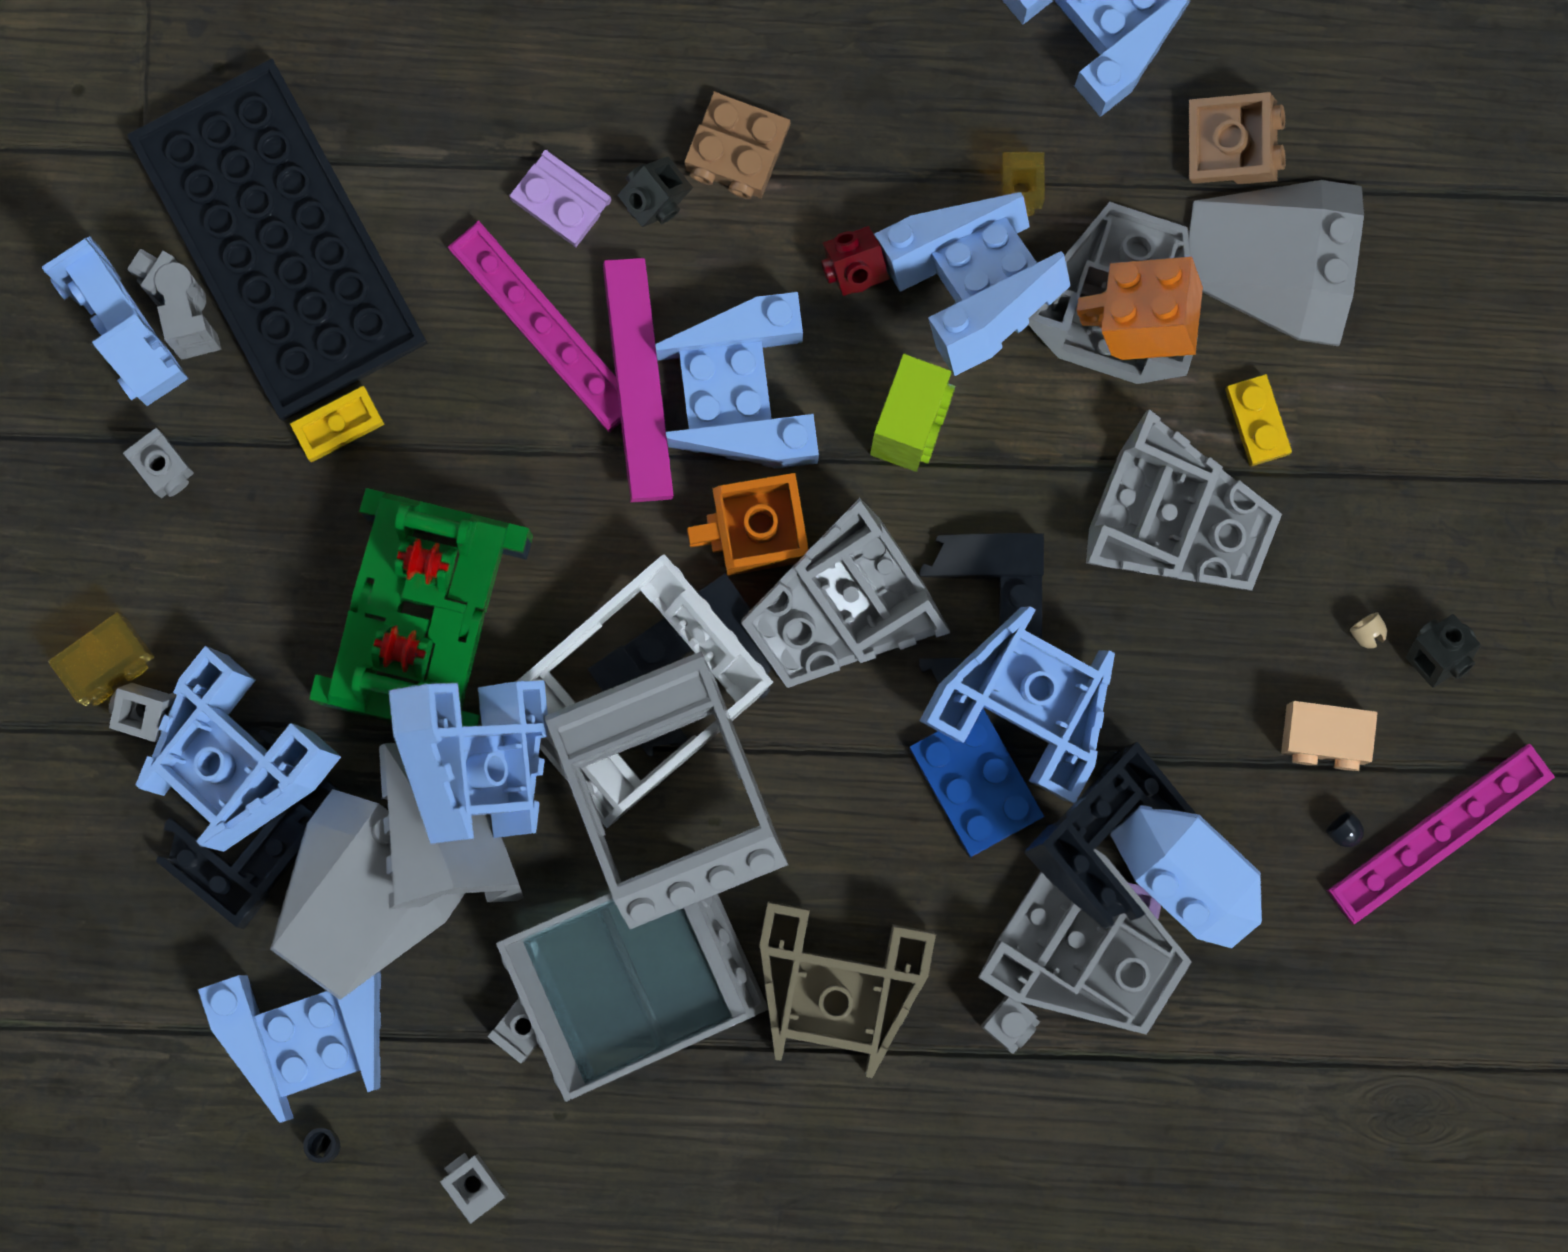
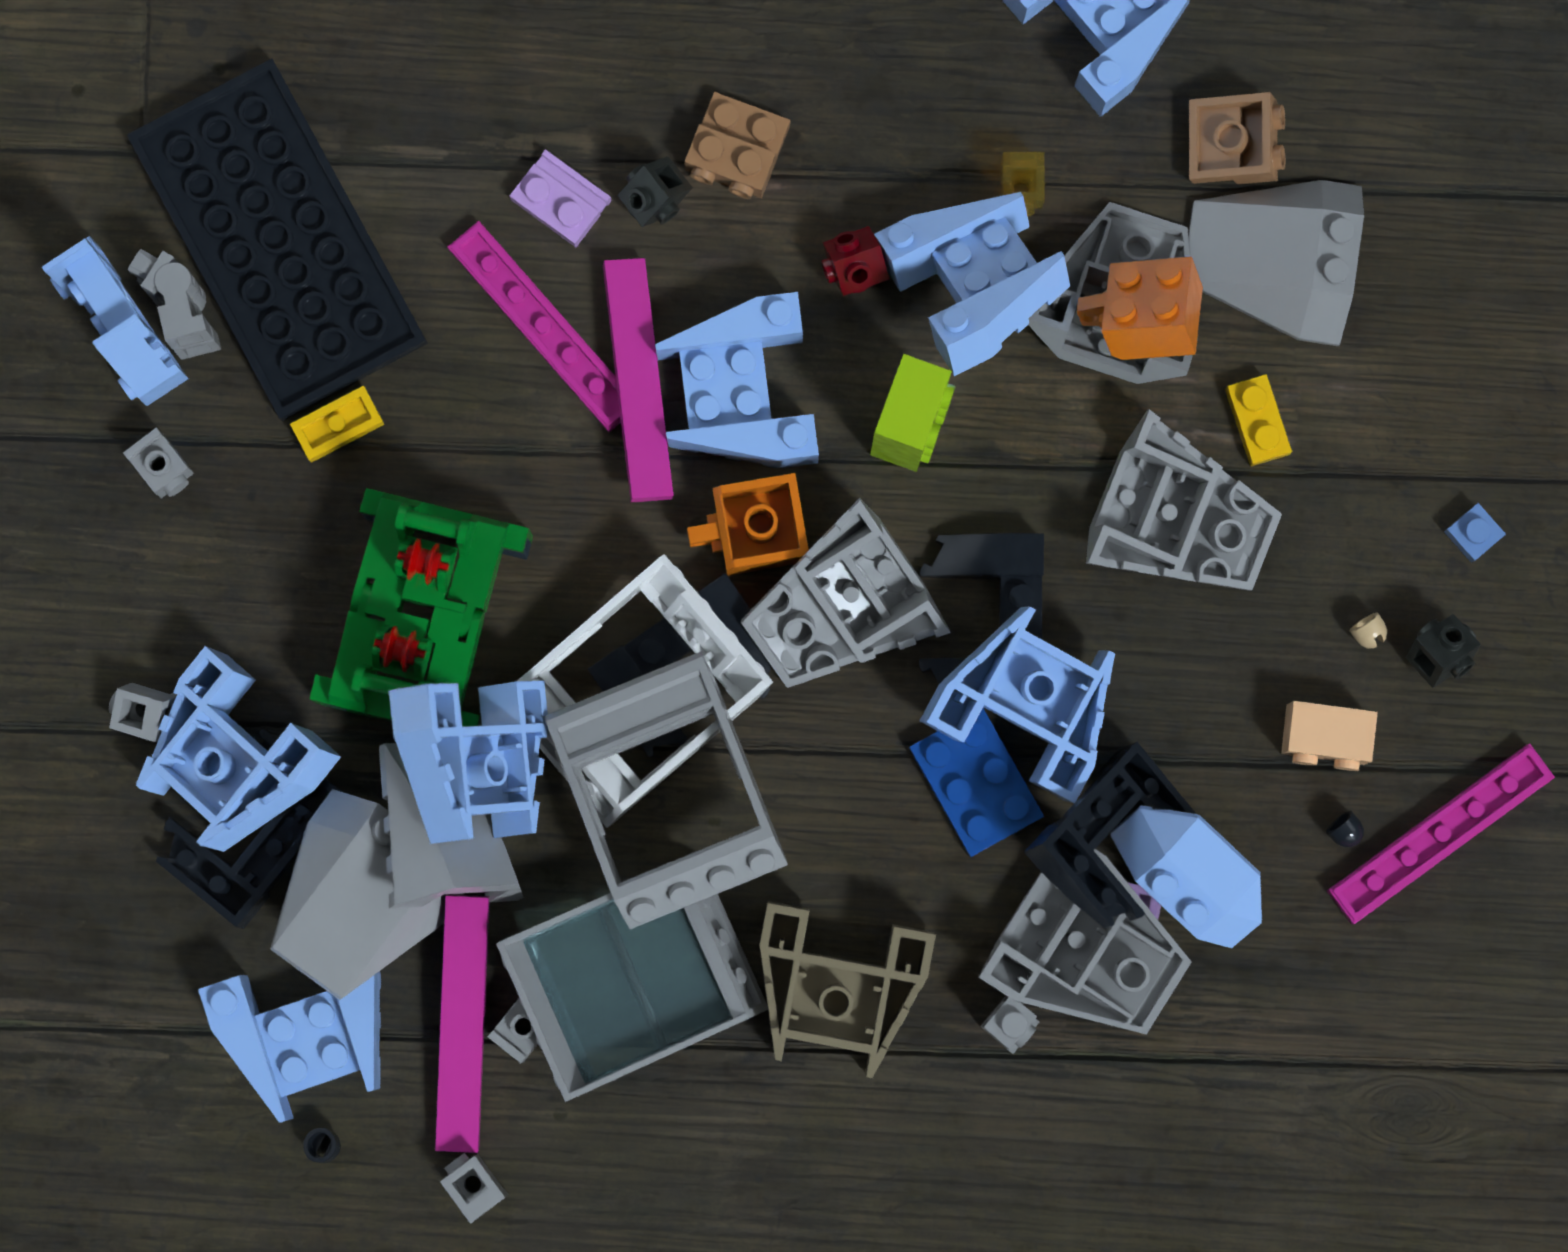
(102, 660): clear yellow brick -> none
(462, 1023): none -> dark pink tile
(1474, 532): none -> medium blue plate

